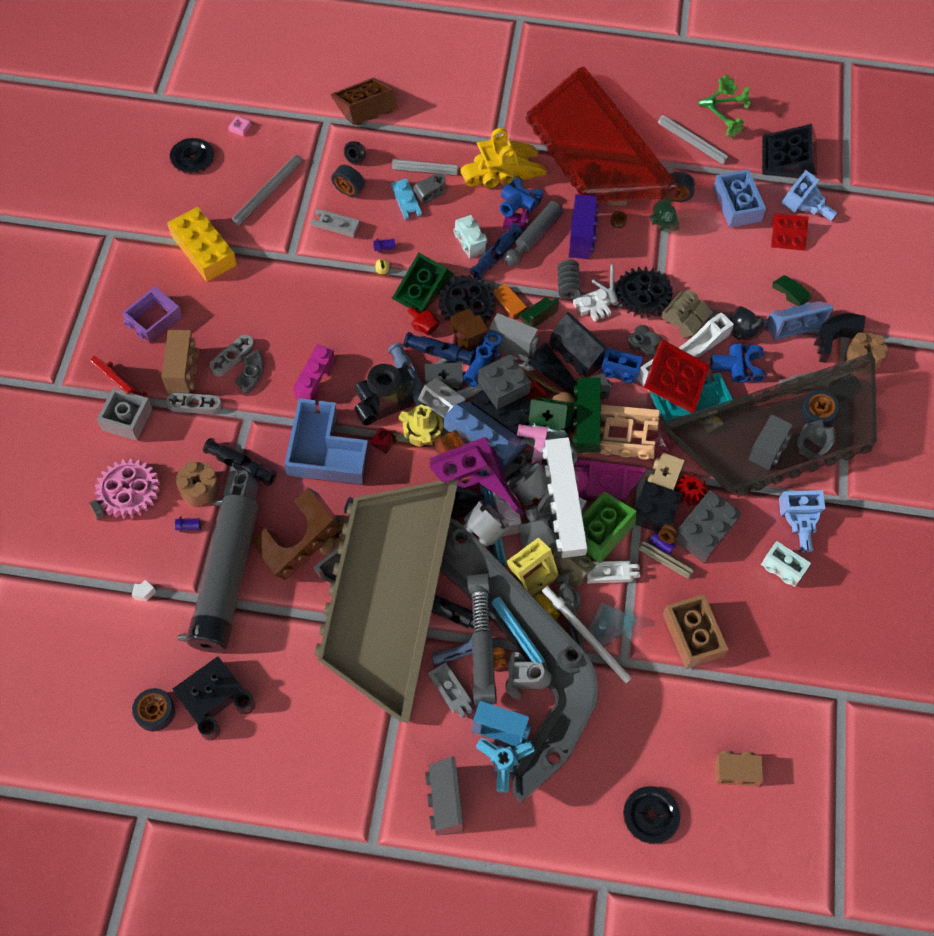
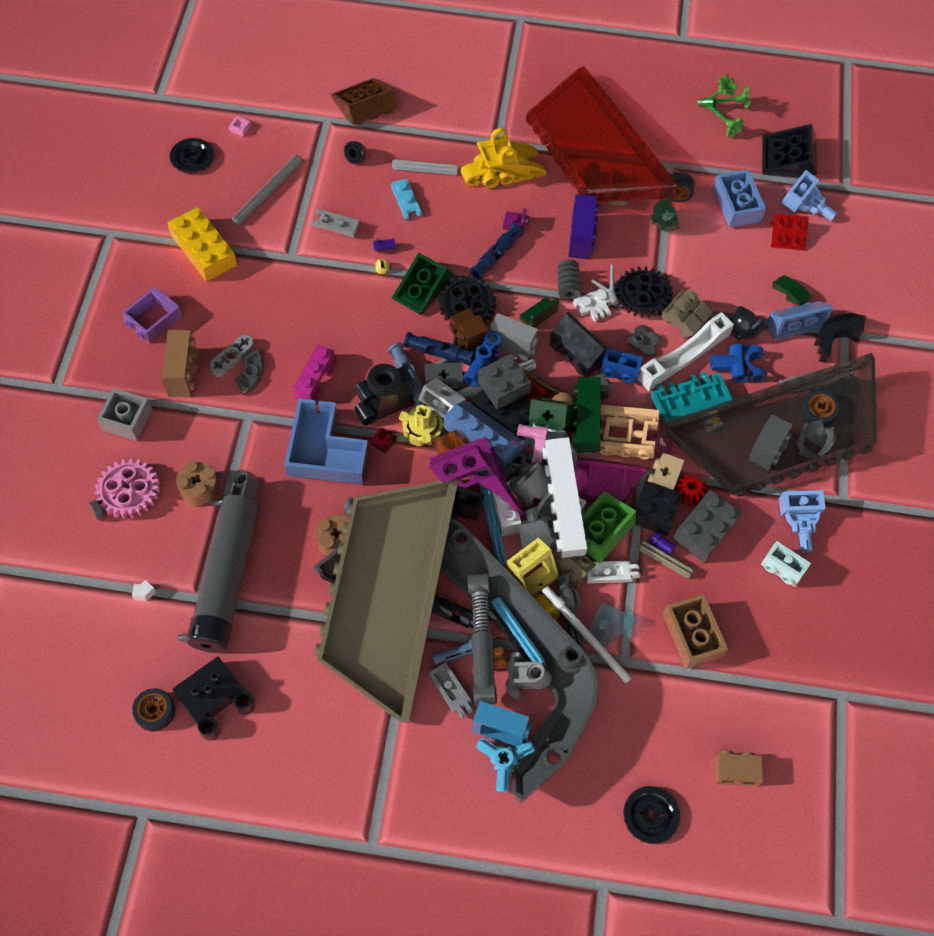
(114, 376): red door -> none
(179, 407): light grey beam -> none
(187, 524): dark purple pin -> none
(236, 460): black piece -> none
(320, 527): reddish brown arch -> none
(348, 180): black wheel -> none
(424, 321): red piece -> none
(428, 189): dark grey piece -> none
(444, 797): dark grey slope -> none
(470, 236): light aqua brick -> none
(485, 523): light grey brick -> none
(509, 301): orange tile -> none
(518, 197): blue connector -> none
(533, 233): dark grey piece -> none
(549, 365): black wing -> none
(622, 216): reddish brown bush -> none
(668, 533): reddish brown bush -> none
(677, 376): red plate -> none
(693, 139): light grey axle -> none
(867, 343): medium nougat brick -> none

